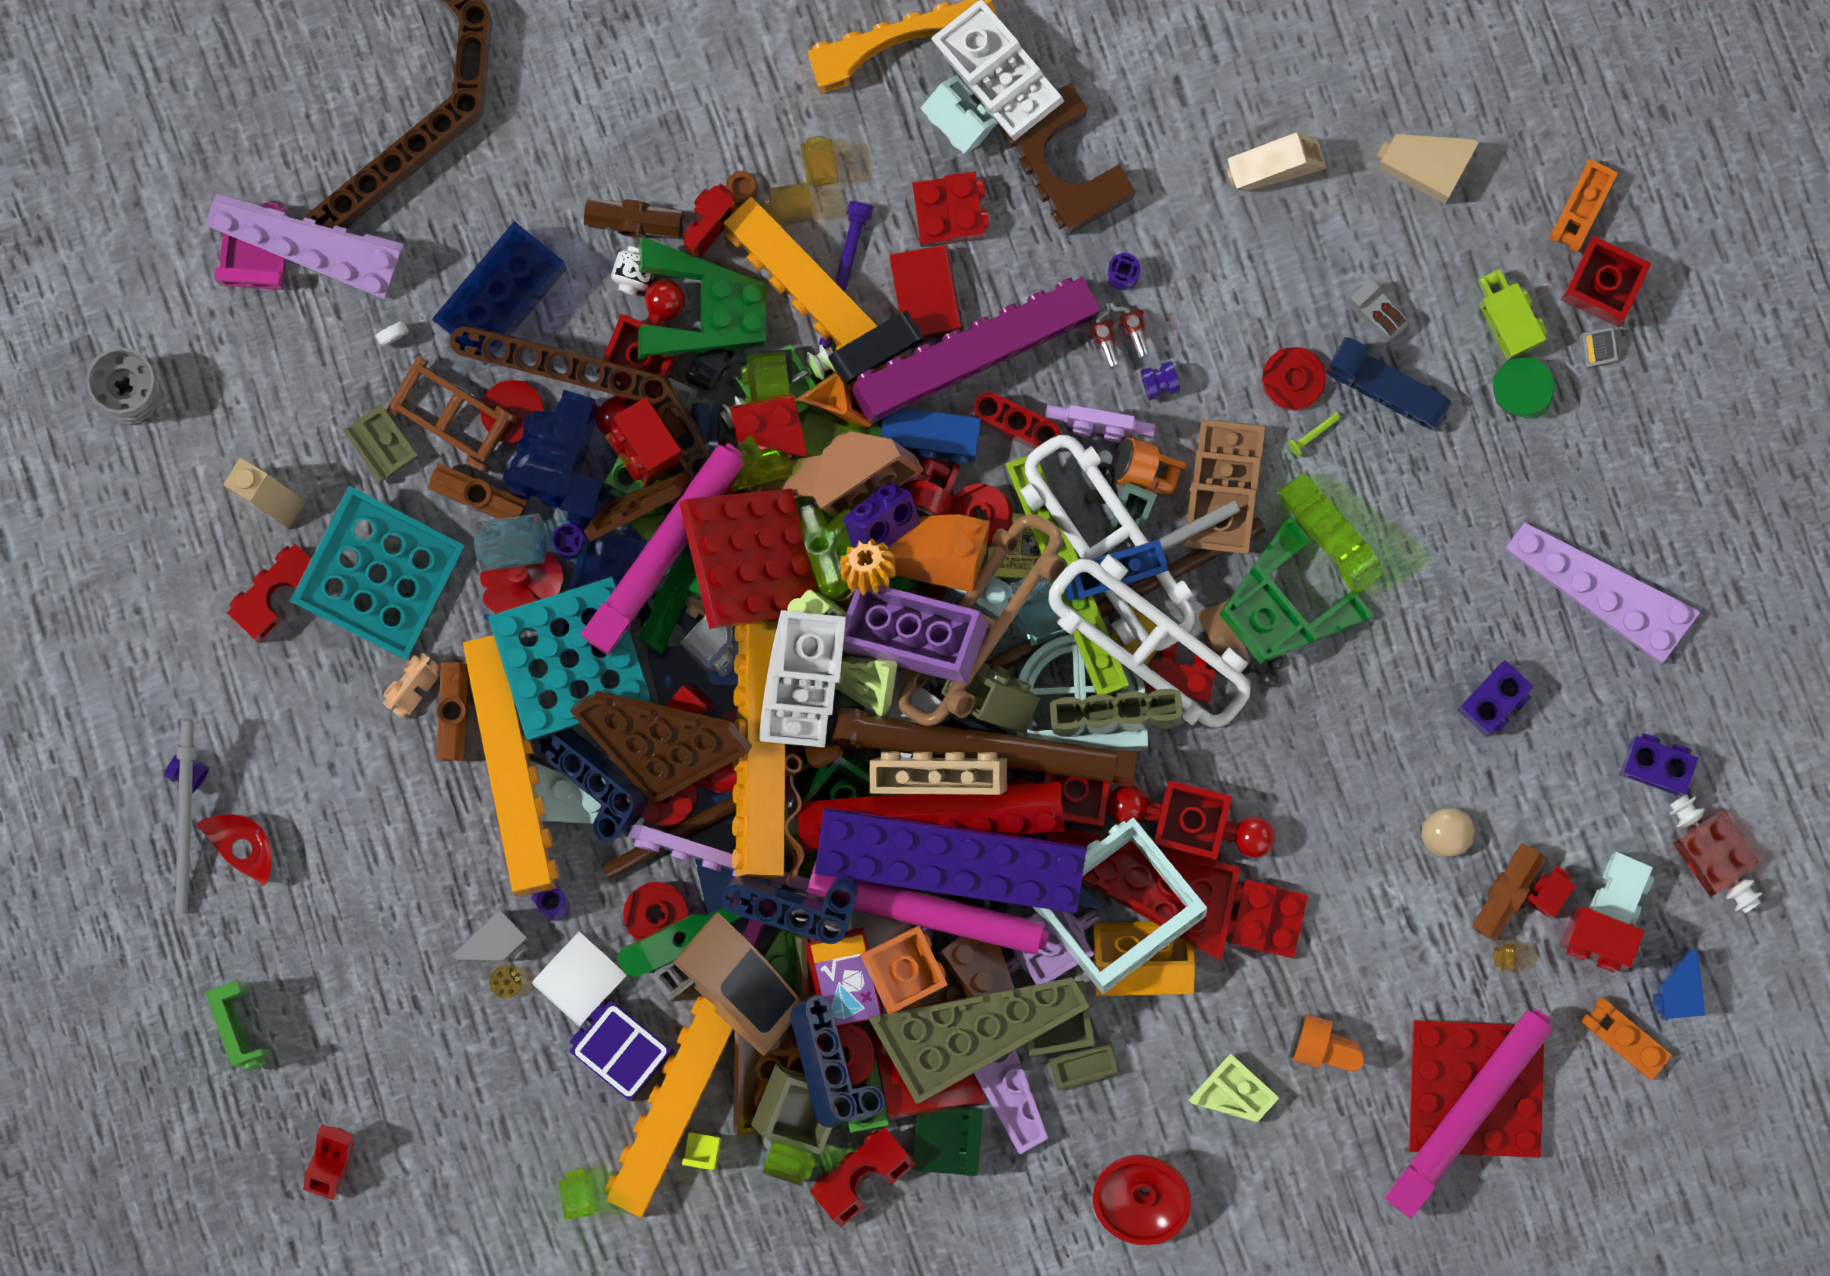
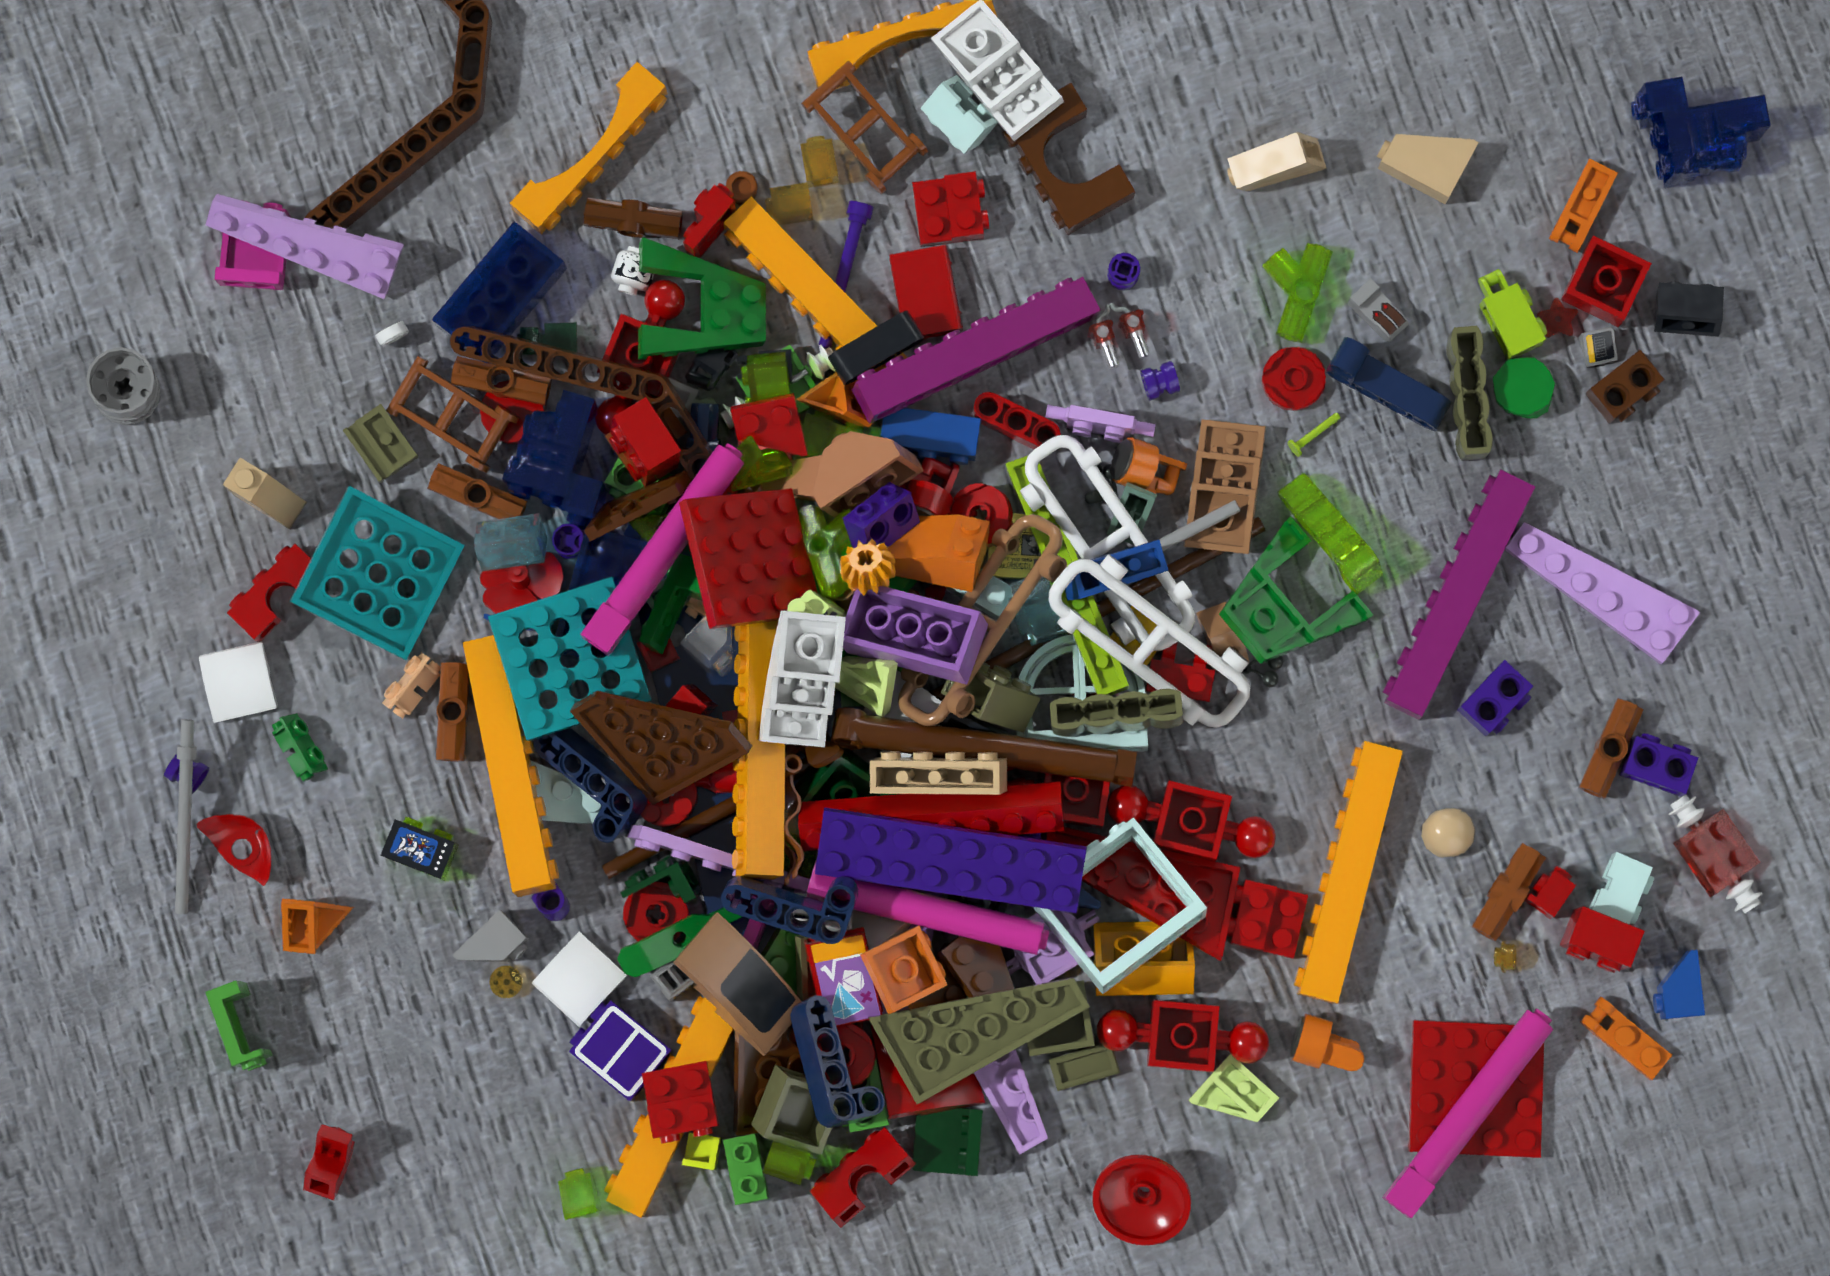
(237, 682): none -> white slope
(293, 733): none -> green hinge
(309, 923): none -> orange slope
(420, 849): none -> brick
(480, 377): none -> dark orange piece
(544, 201): none -> light orange arch
(556, 334): none -> clear green plate
(657, 661): none -> red tile
(680, 1101): none -> red plate
(682, 882): none -> dark green bracket
(746, 1169): none -> bright green brick
(912, 143): none -> dark orange piece
(1182, 1036): none -> red brick
(1289, 277): none -> clear neon green piece
(1349, 872): none -> light orange brick
(1459, 594): none -> magenta brick
(1471, 401): none -> olive brick
(1566, 315): none -> clear red plate
(1602, 767): none -> dark orange piece
(1621, 382): none -> reddish brown brick
(1689, 309): none -> black brick
(1698, 137): none -> clear blue brick

